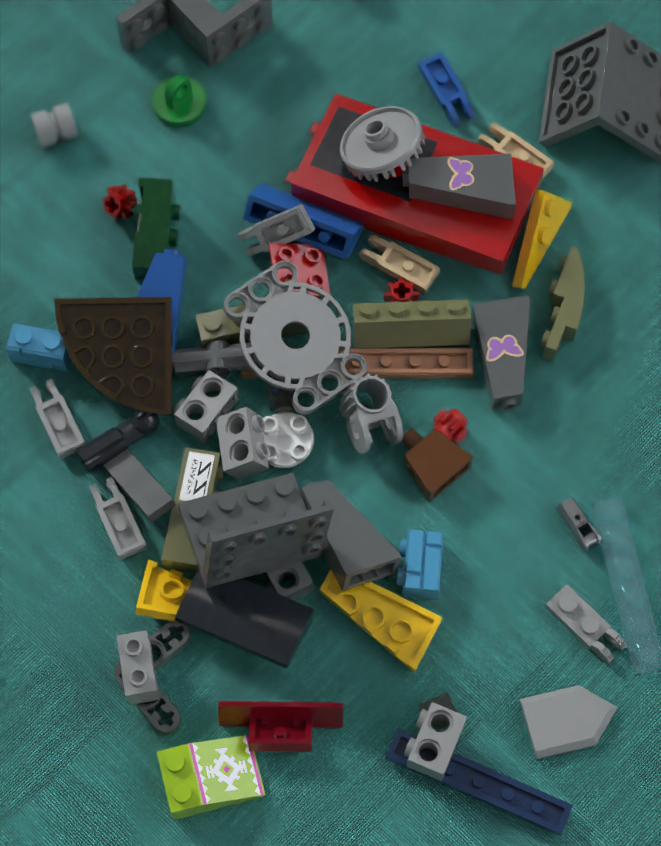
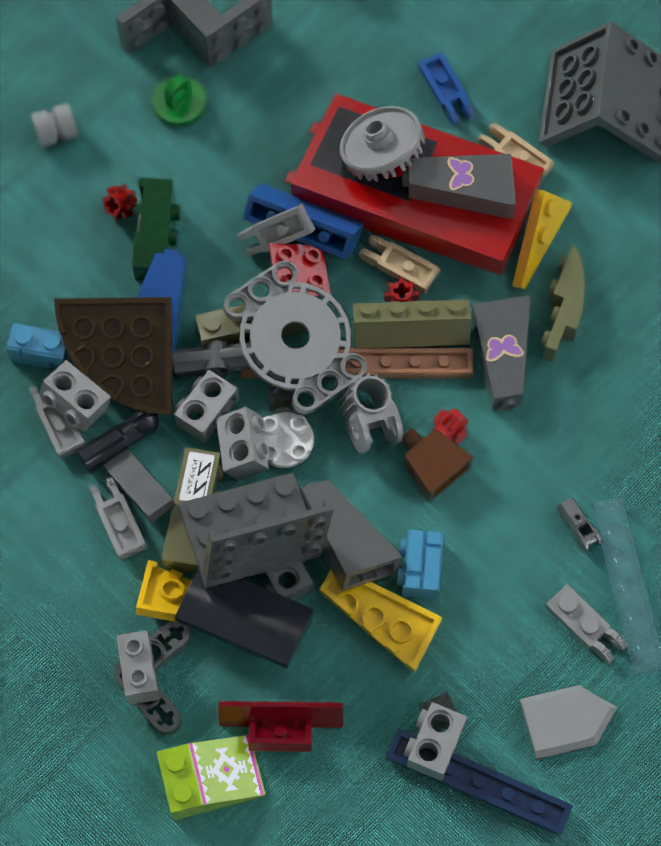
(78, 392): none -> light grey brick

